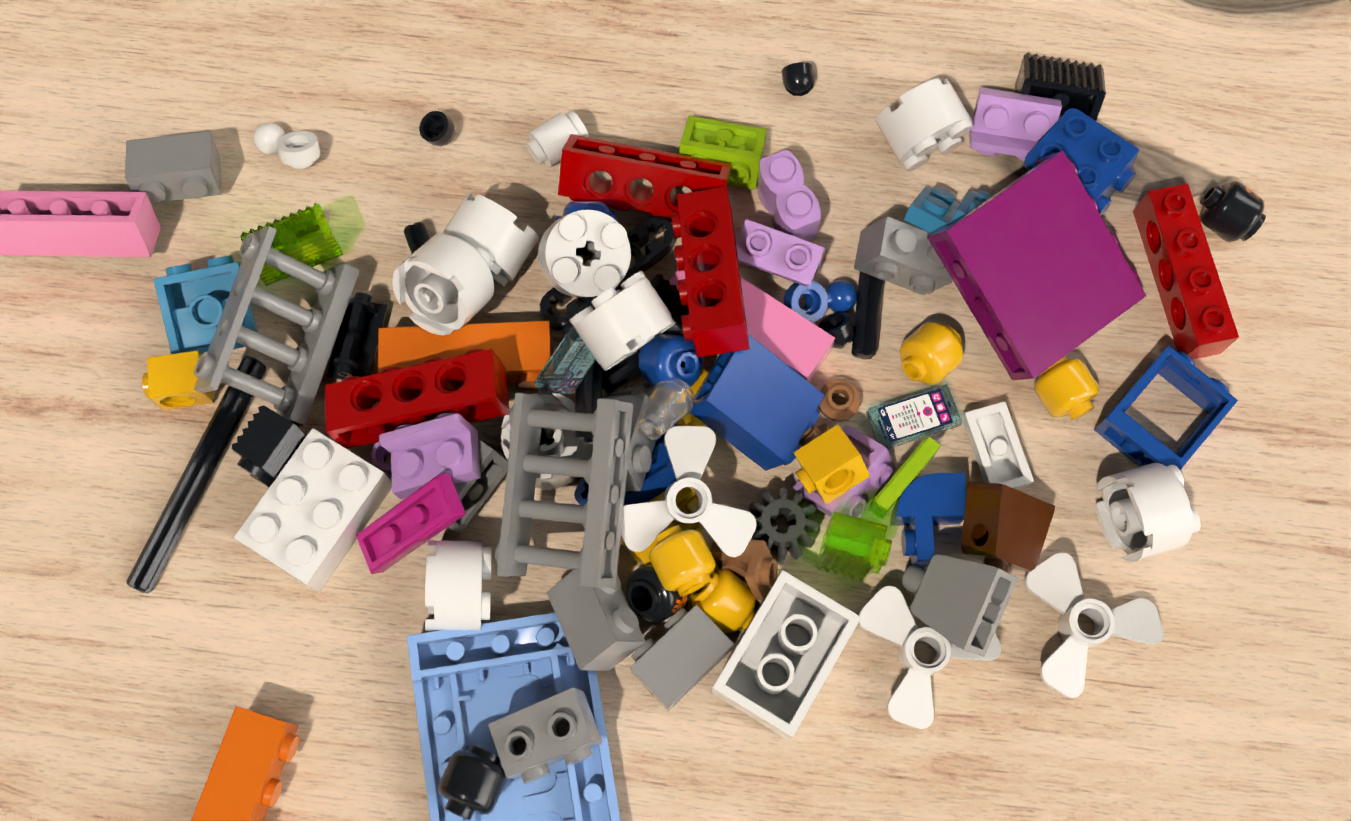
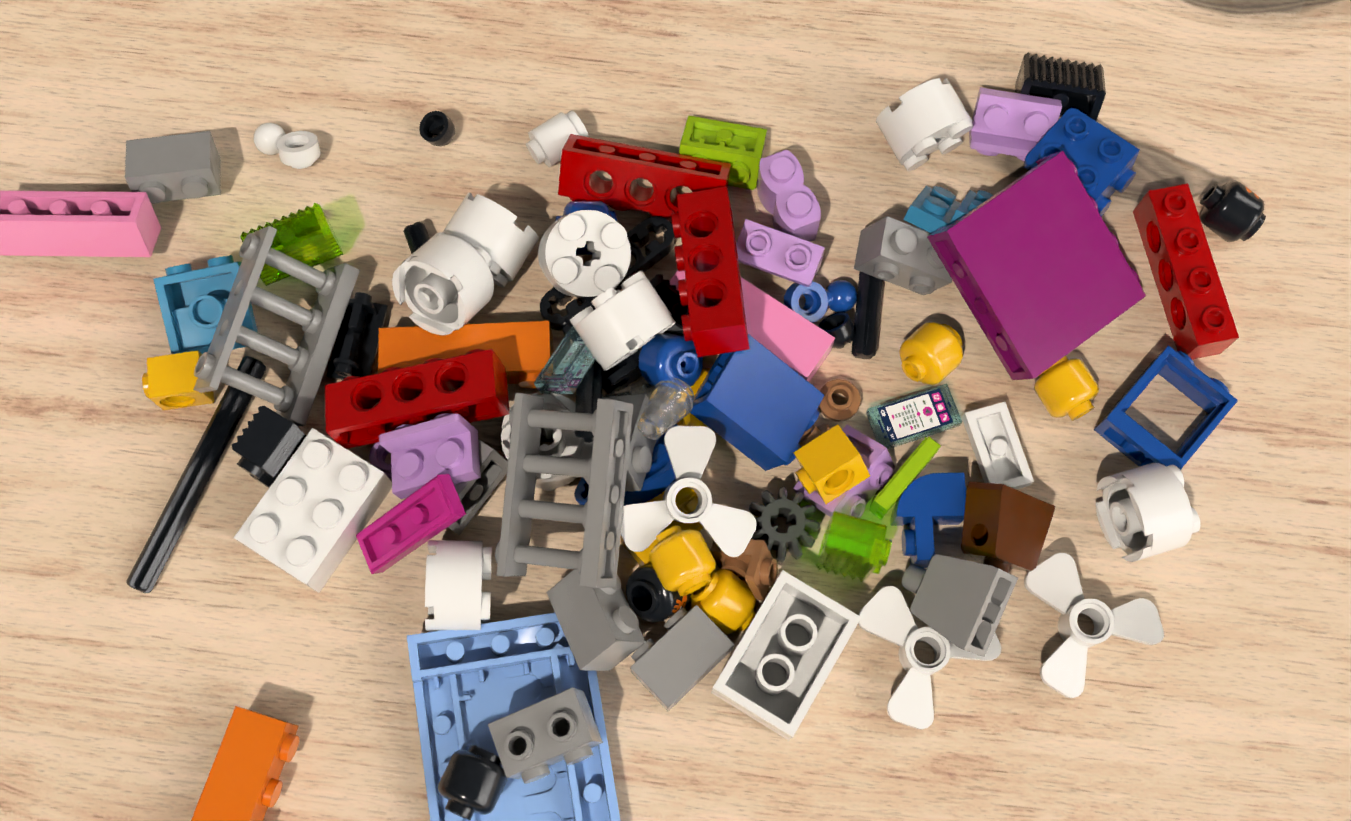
(798, 78): black hinge -> none

